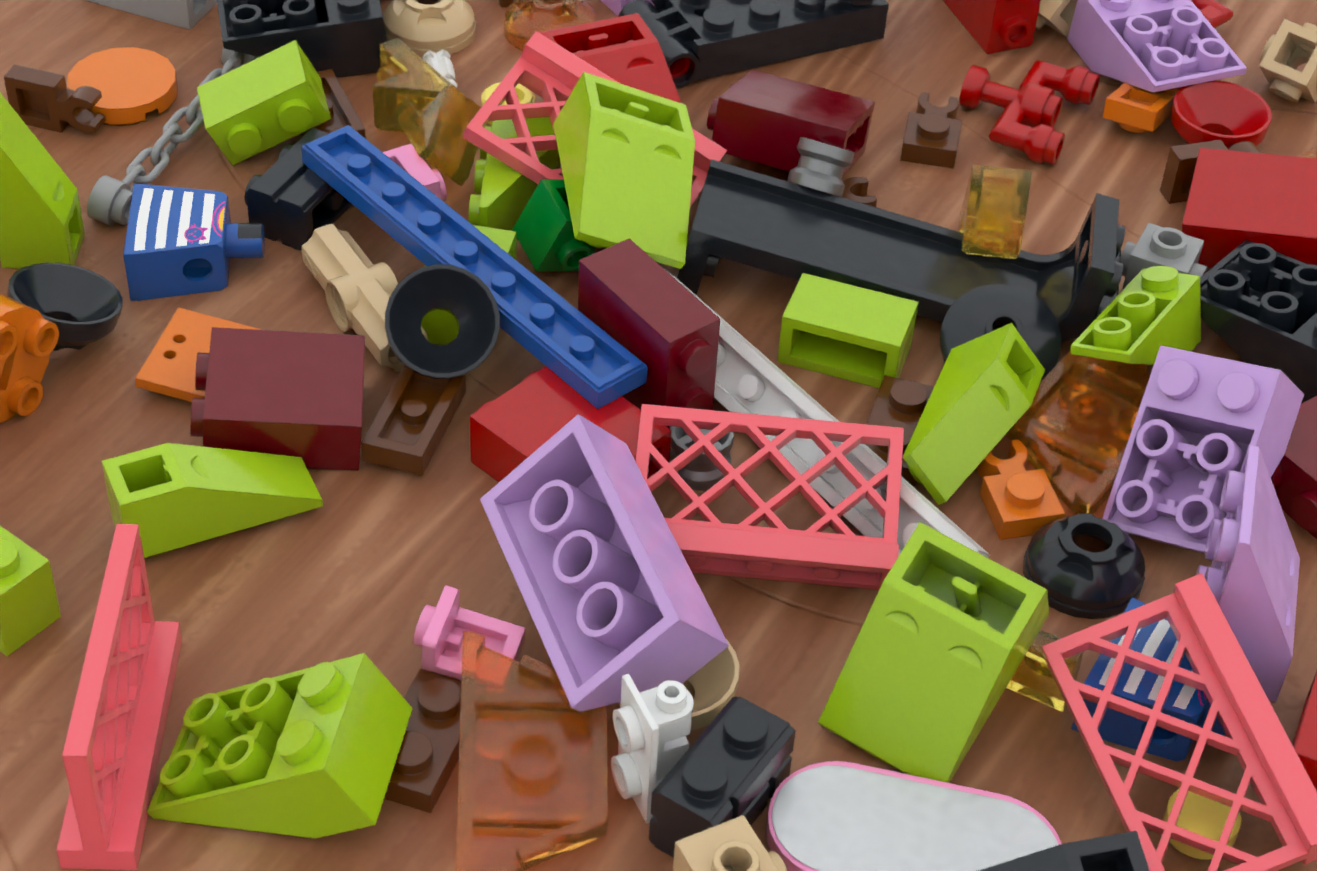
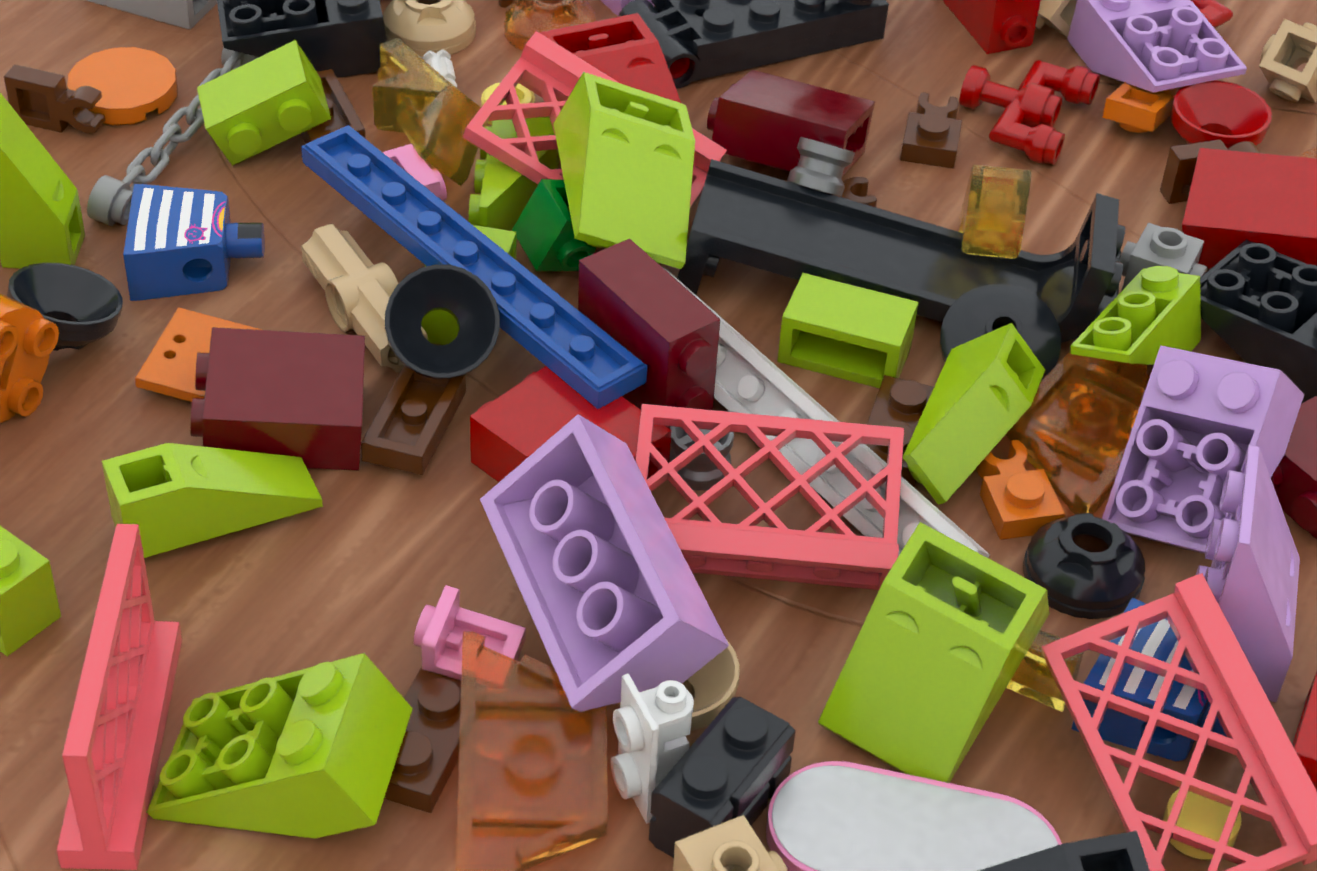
(293, 197): black brick -> none

